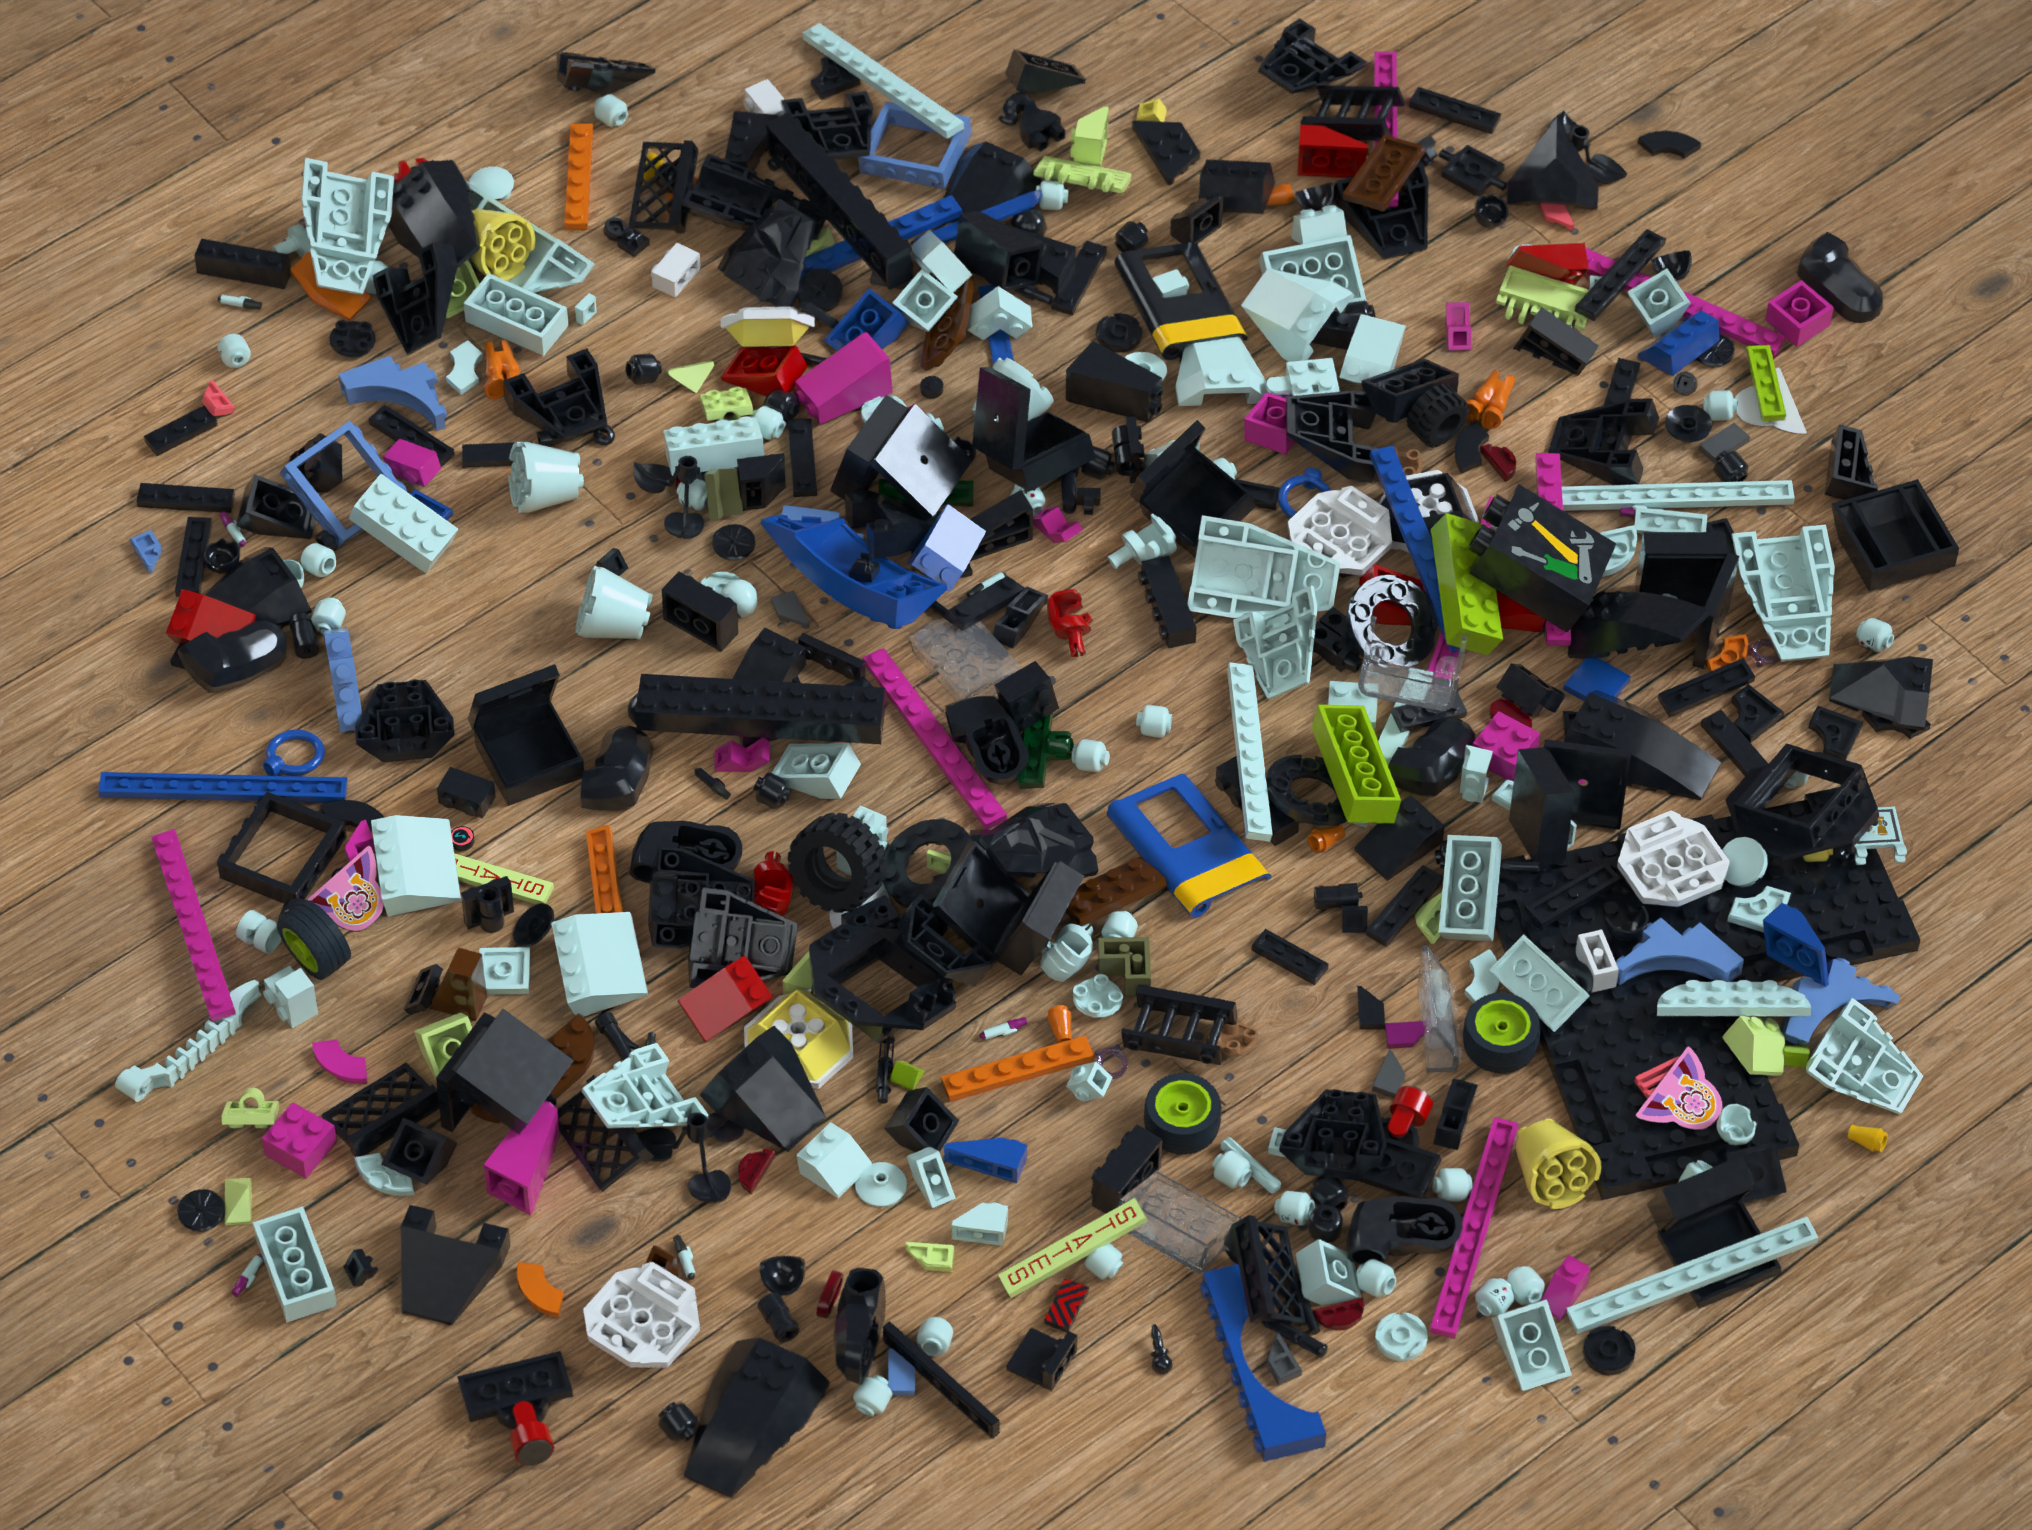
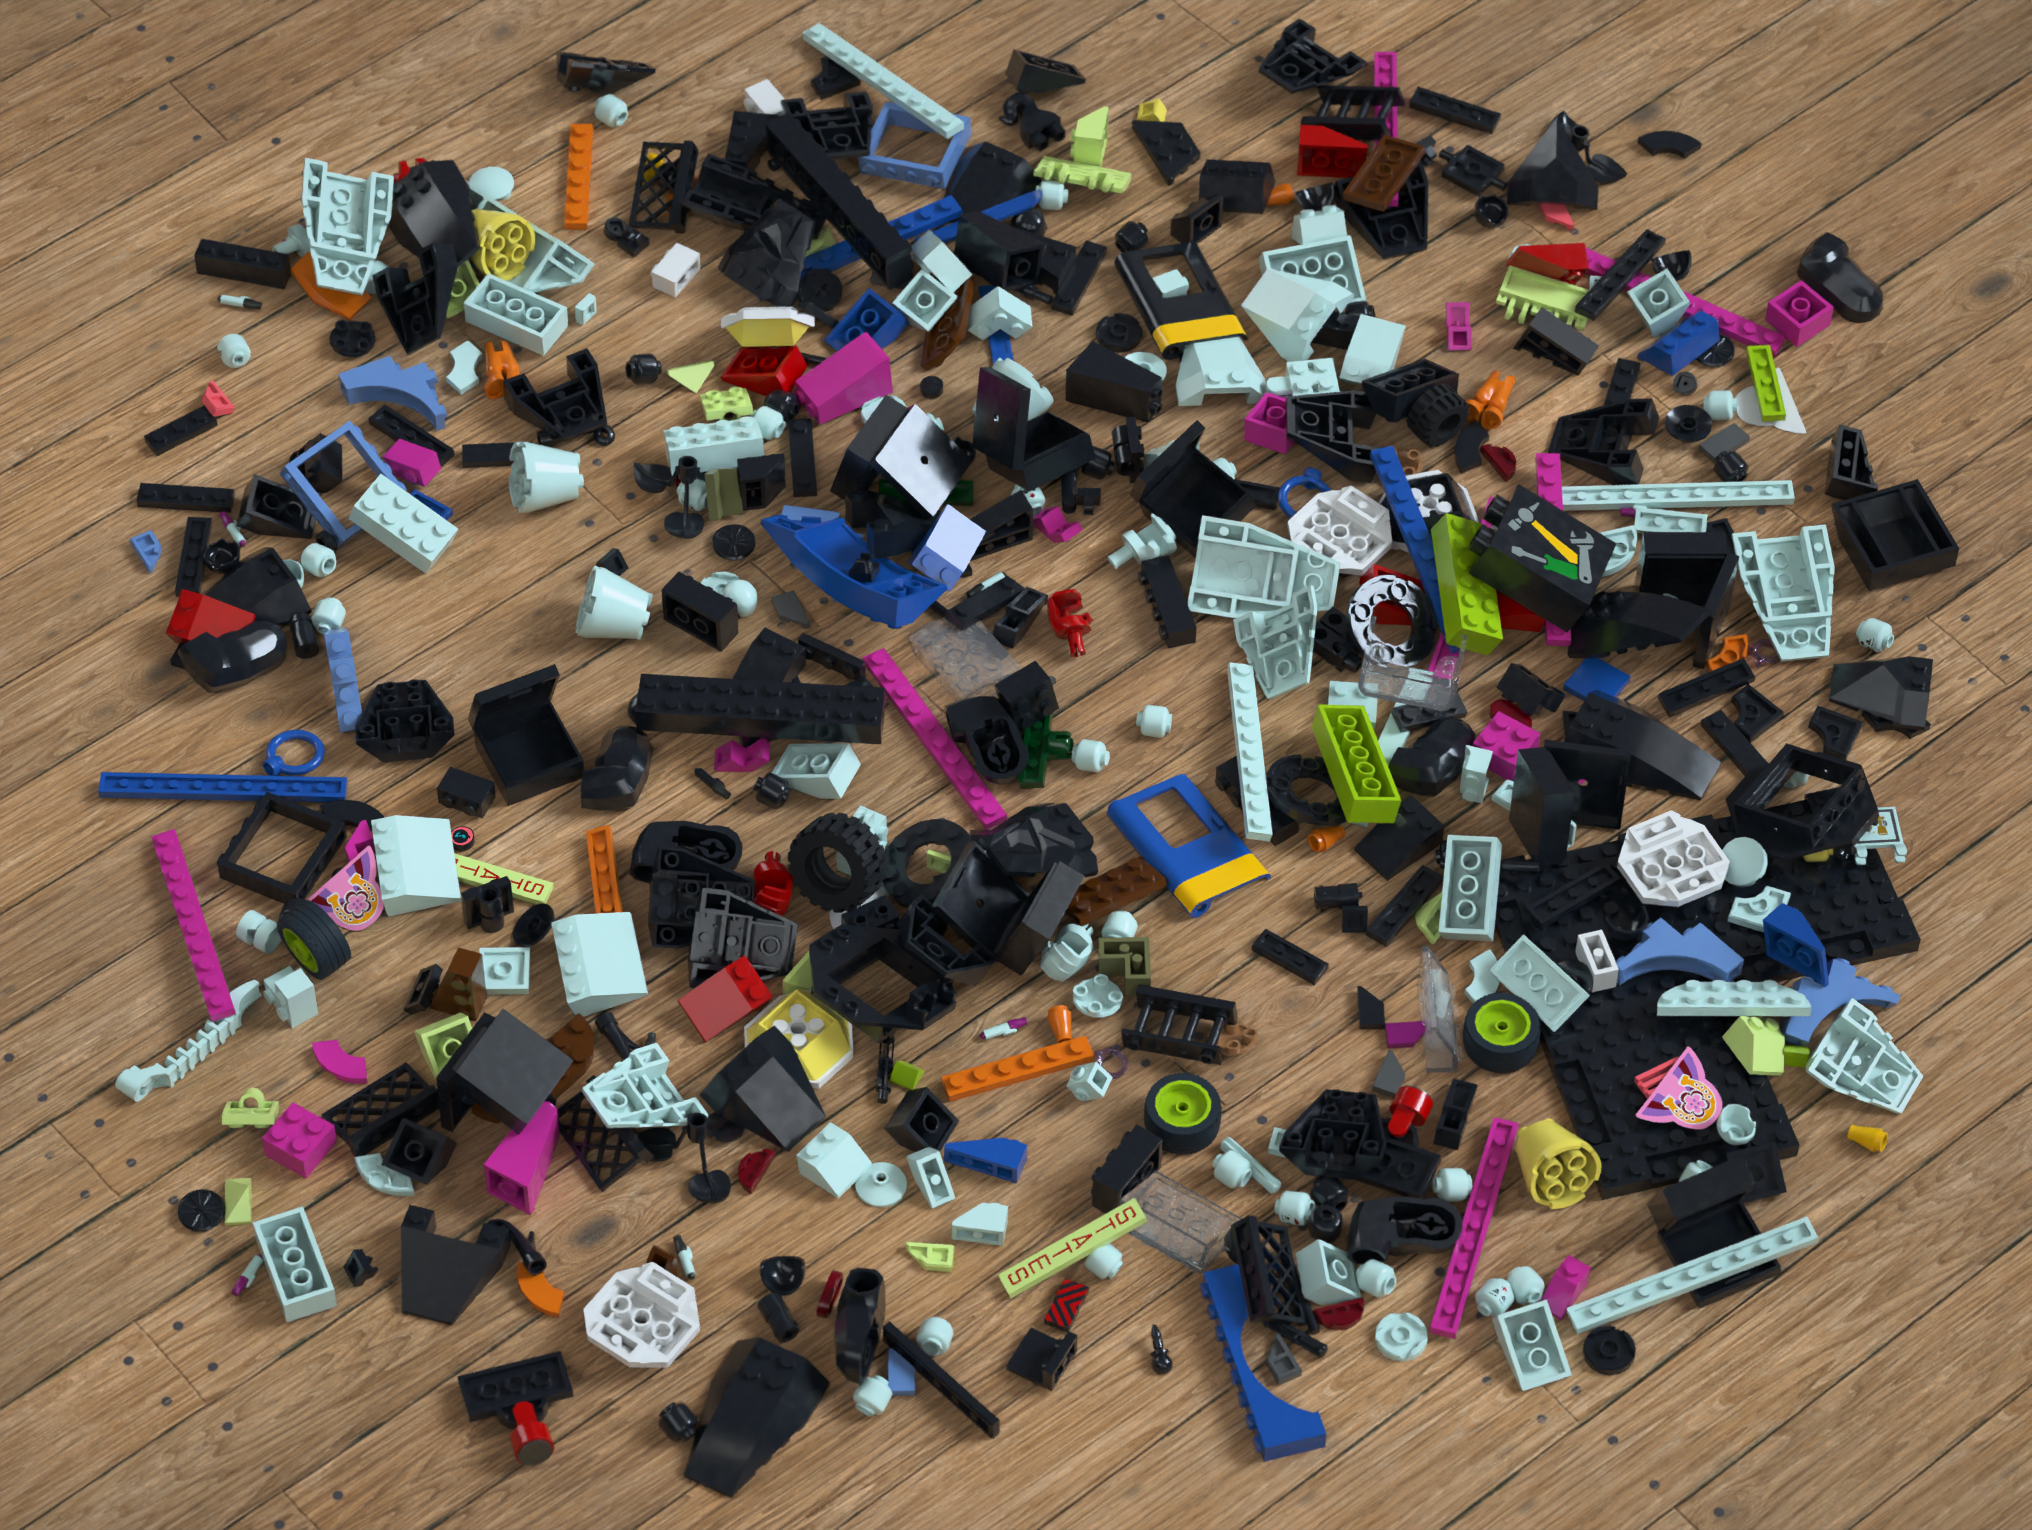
(532, 1259): none -> black plant

